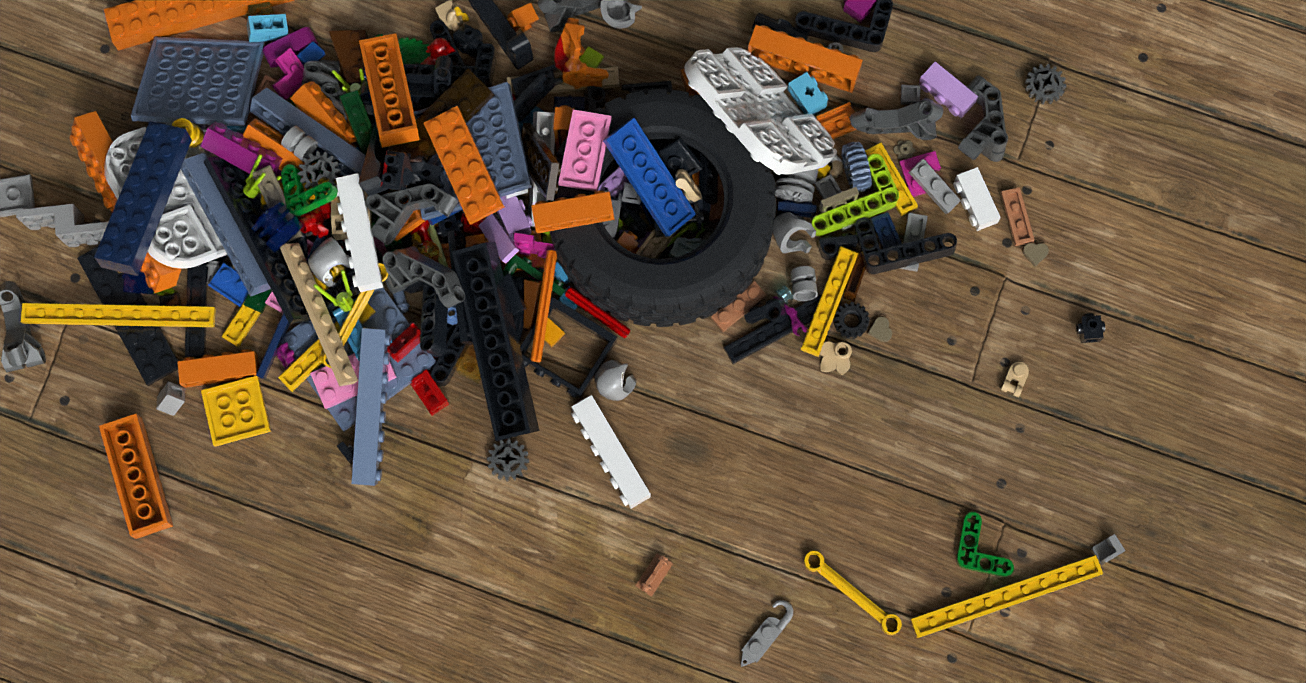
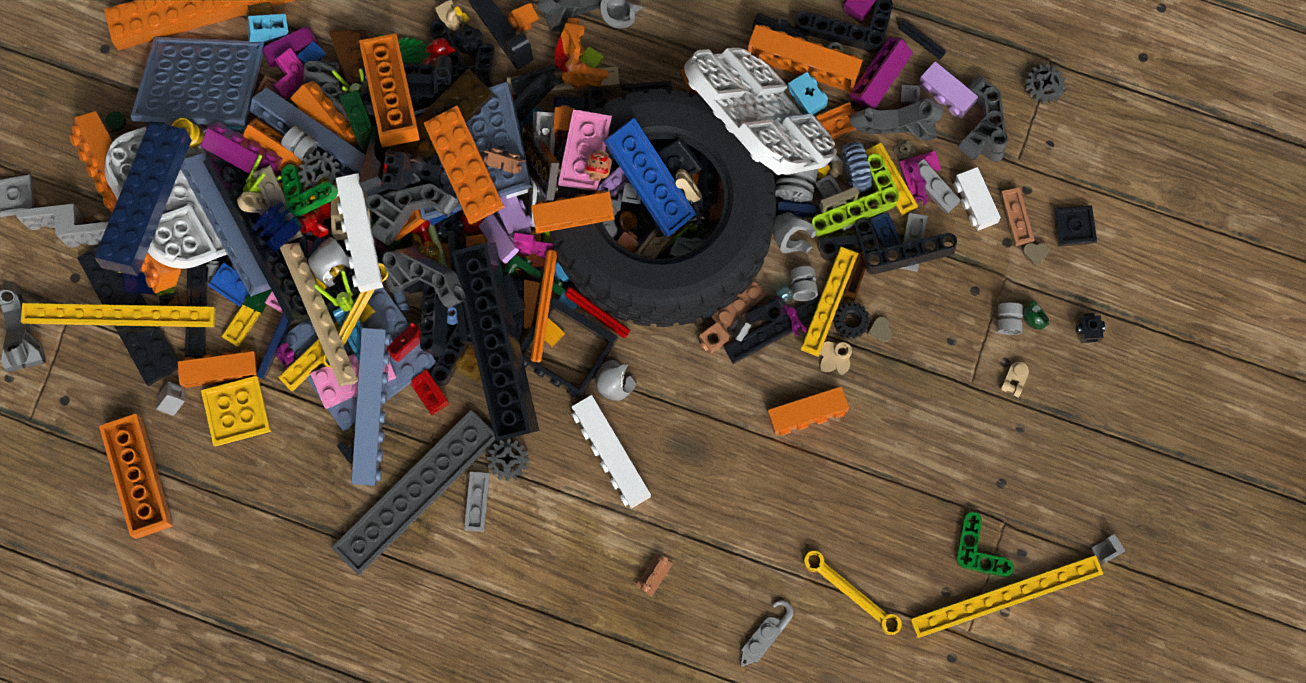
(115, 121): none -> dark green tile
(252, 202): none -> tan plate
(415, 492): none -> dark grey plate
(477, 502): none -> light grey plate
(497, 157): none -> nougat hinge
(598, 165): none -> nougat head
(627, 220): none -> reddish brown tile
(715, 330): none -> nougat brick
(739, 328): none -> flat silver plate
(808, 411): none -> orange brick
(881, 73): none -> magenta brick
(915, 173): none -> magenta piece
(922, 39): none -> black axle
(1010, 318): none -> light grey wheel
(1035, 316): none -> dark green hair
(1075, 226): none -> black plate

